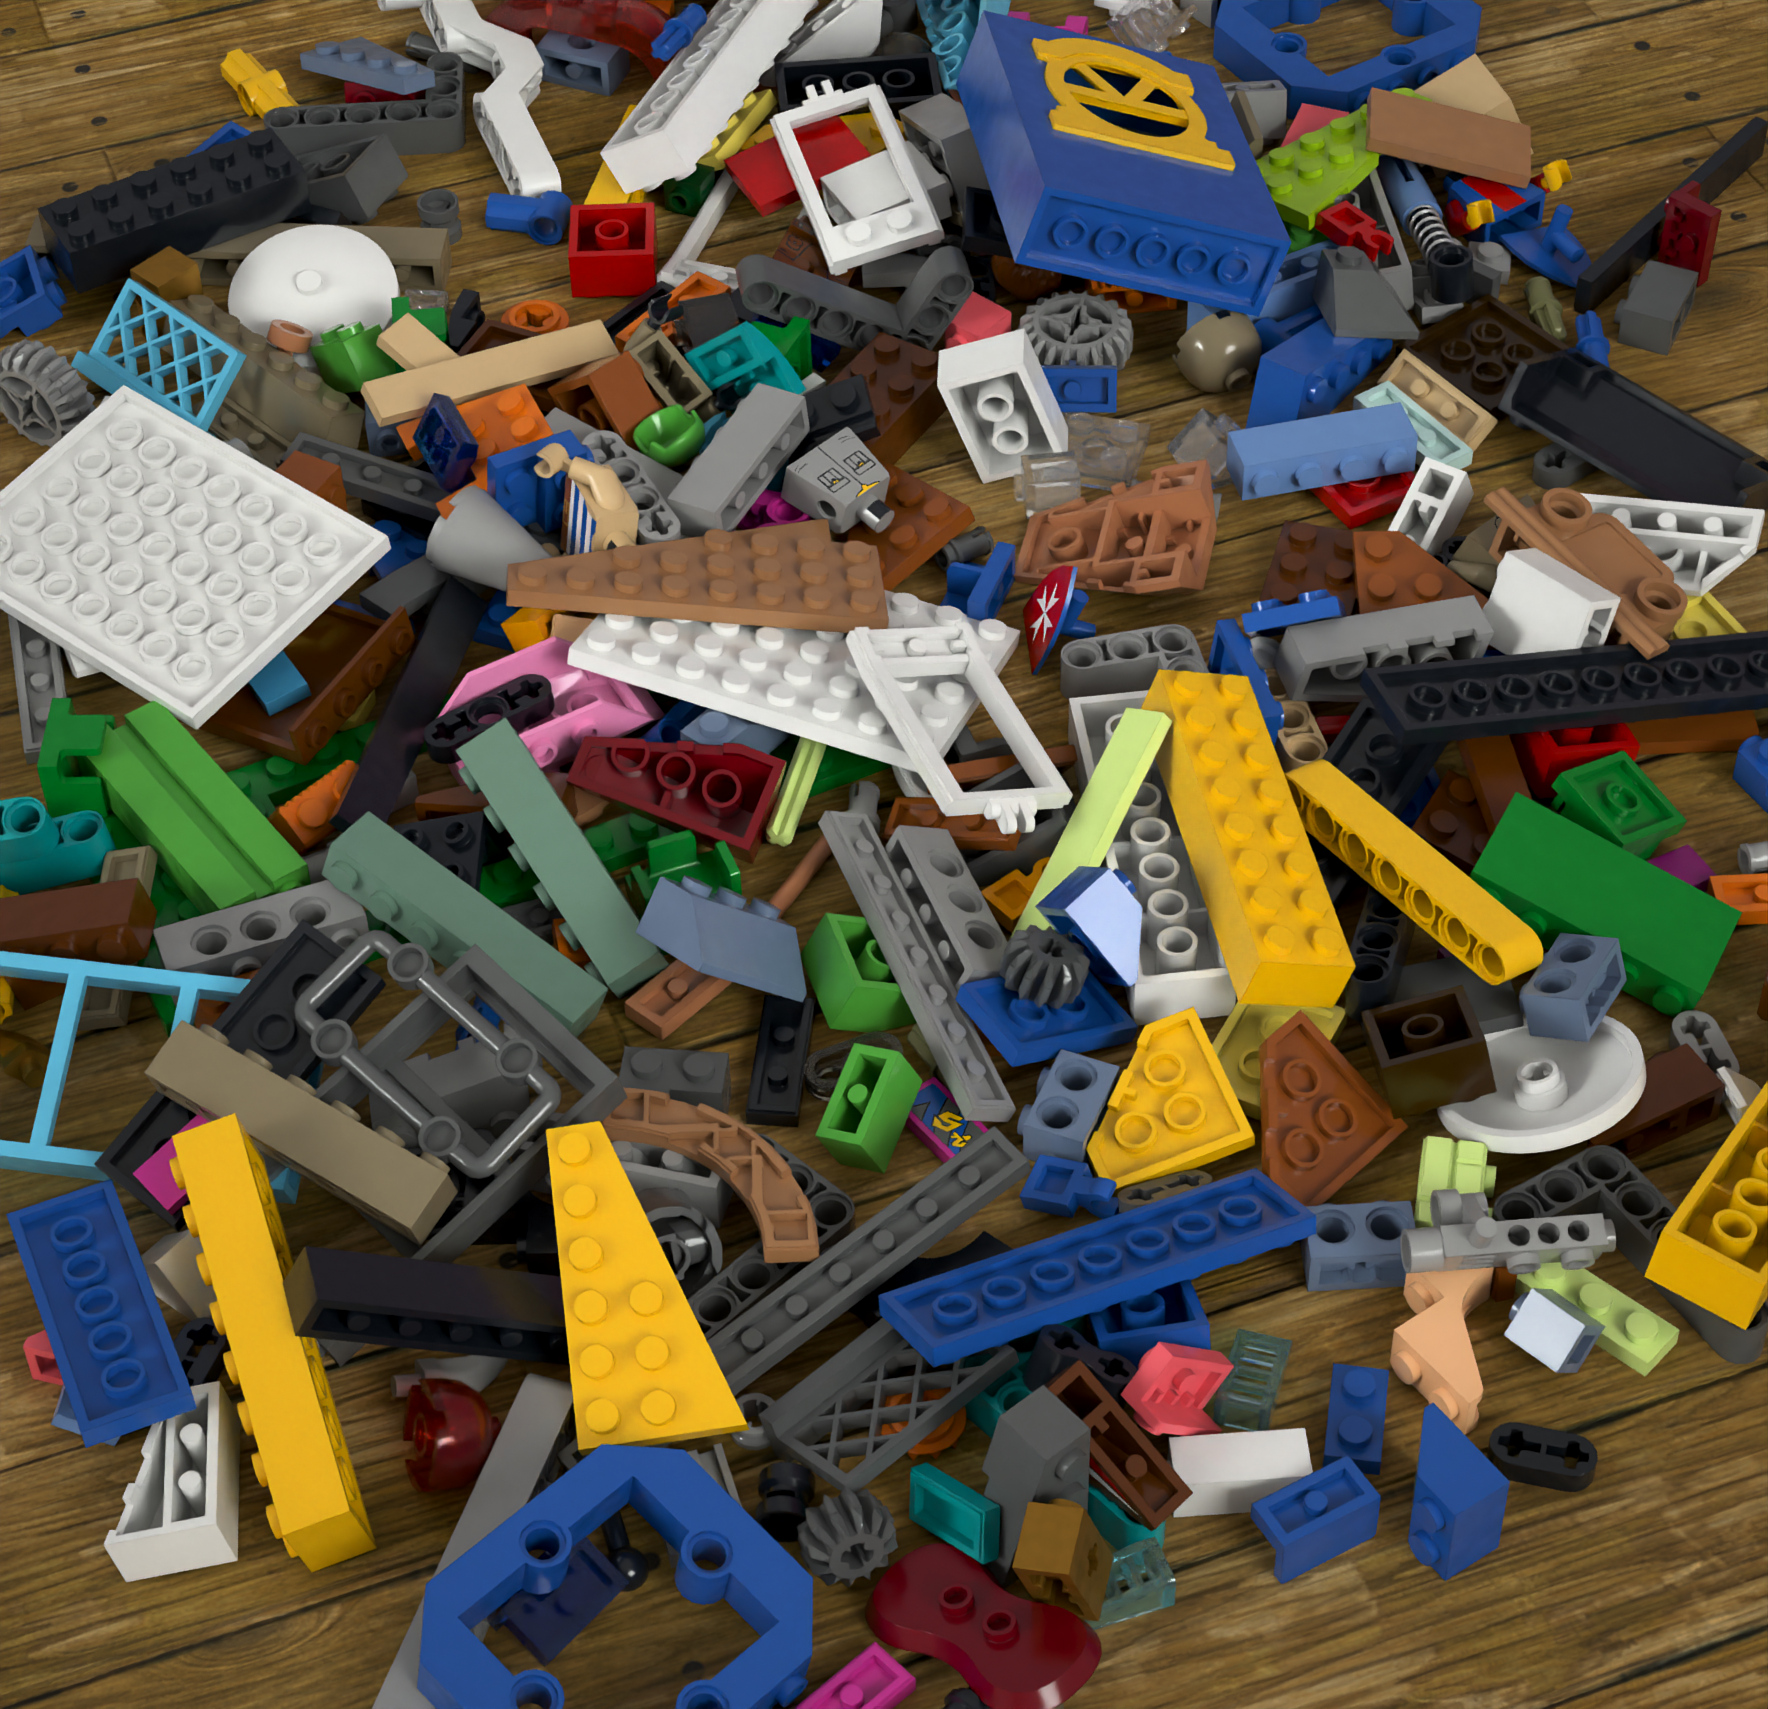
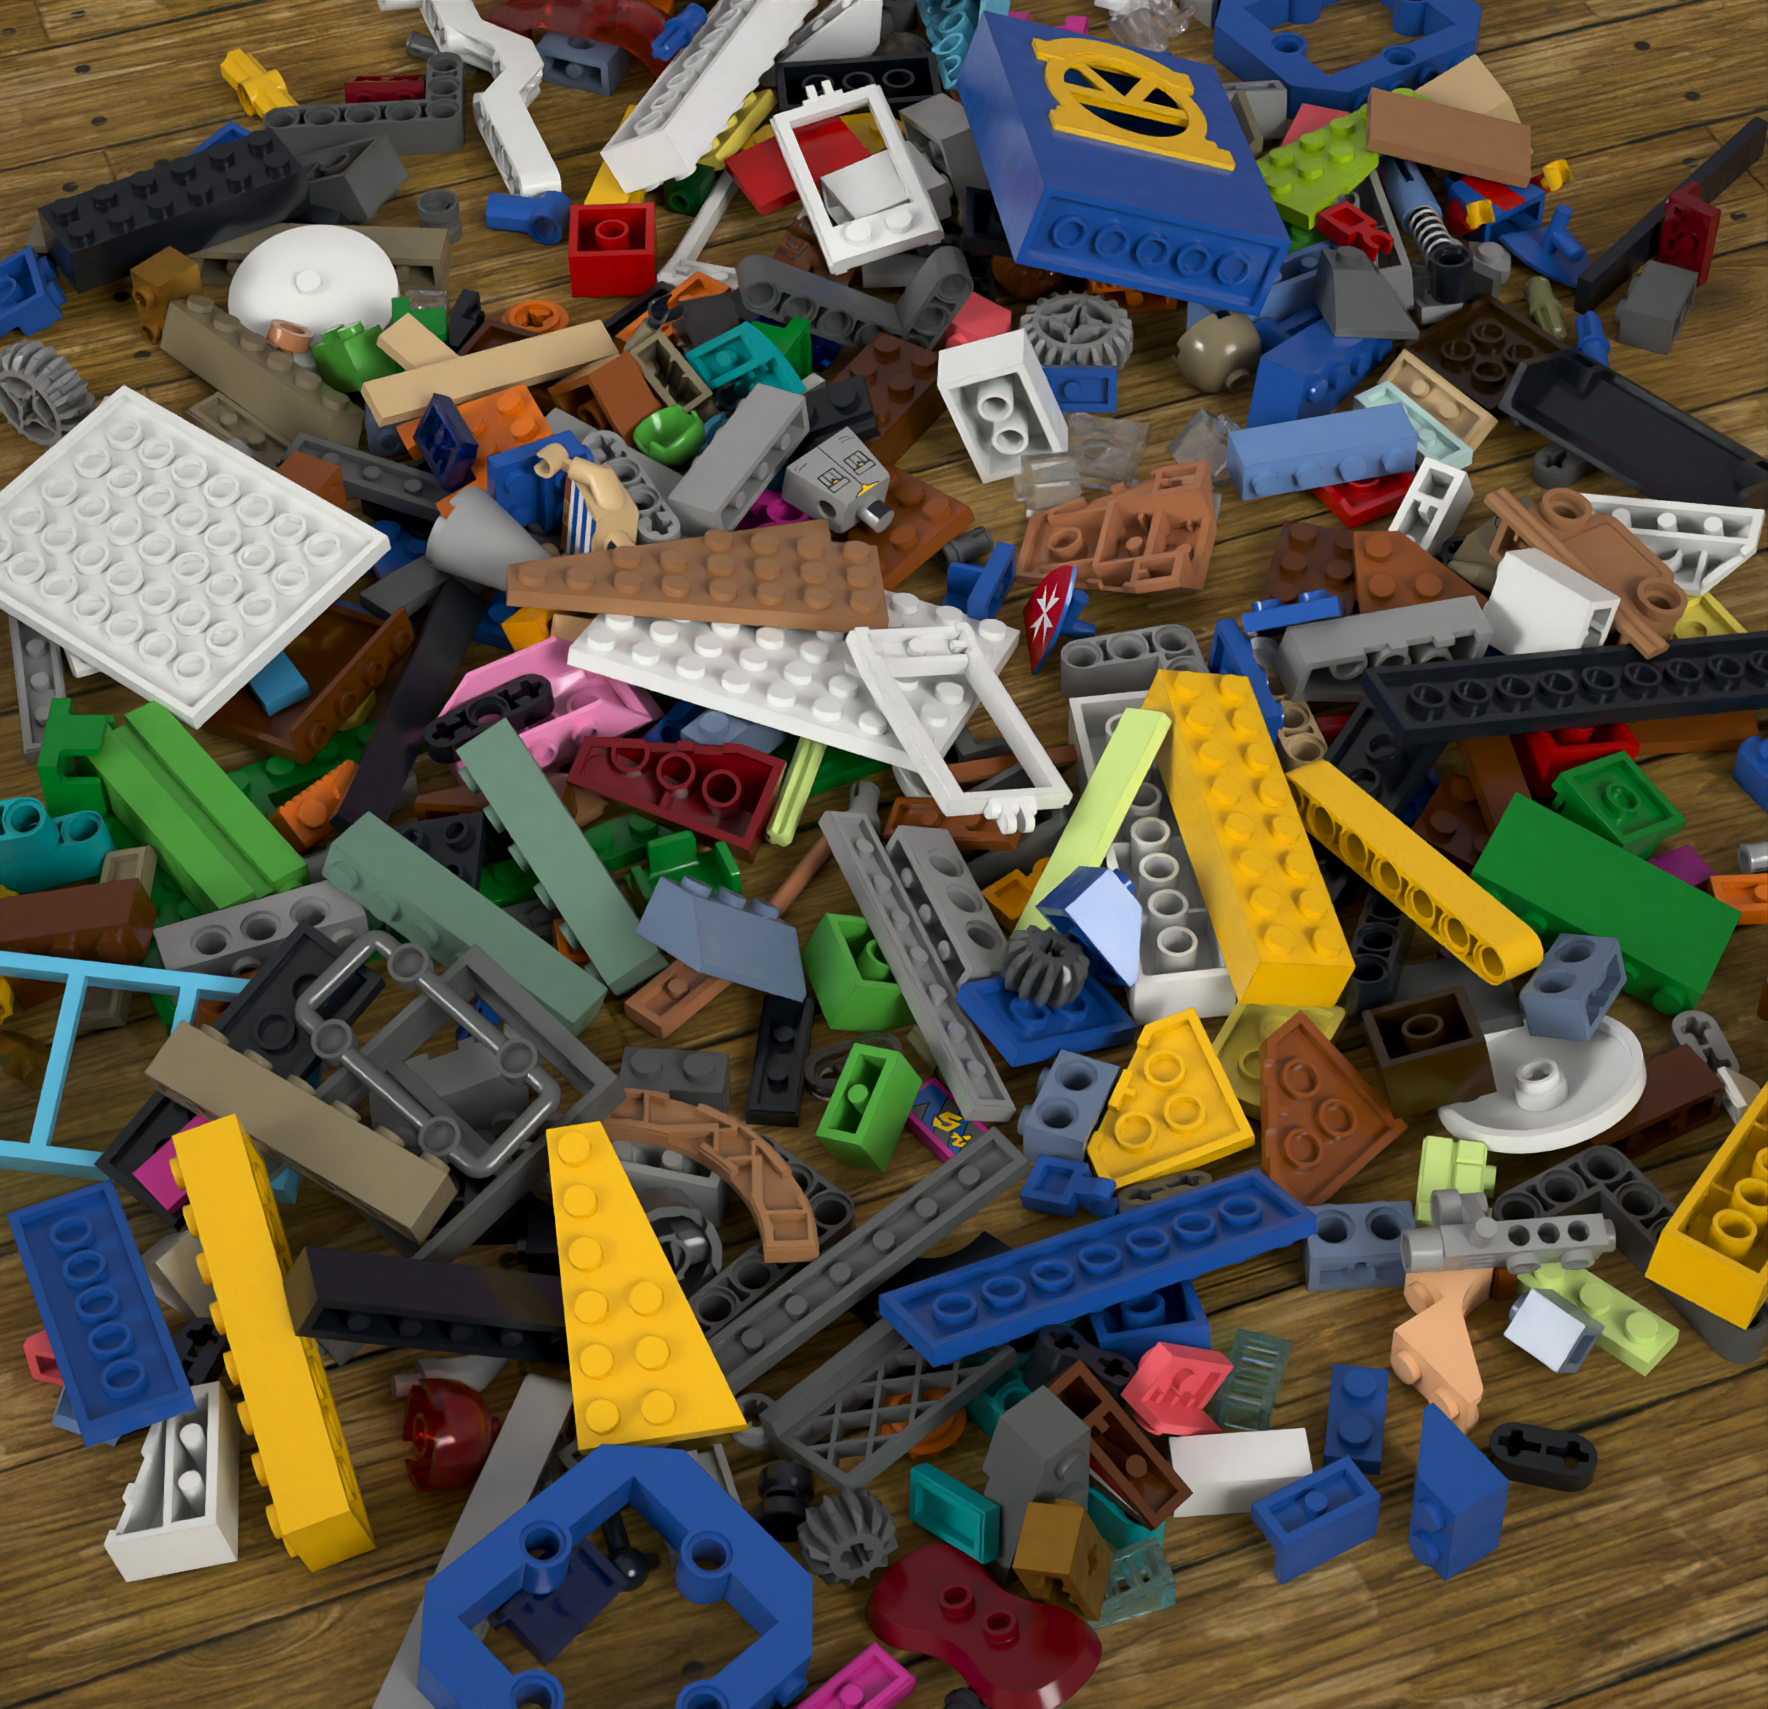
(112, 374): medium azure fence -> none
(369, 65): sand blue wing -> none

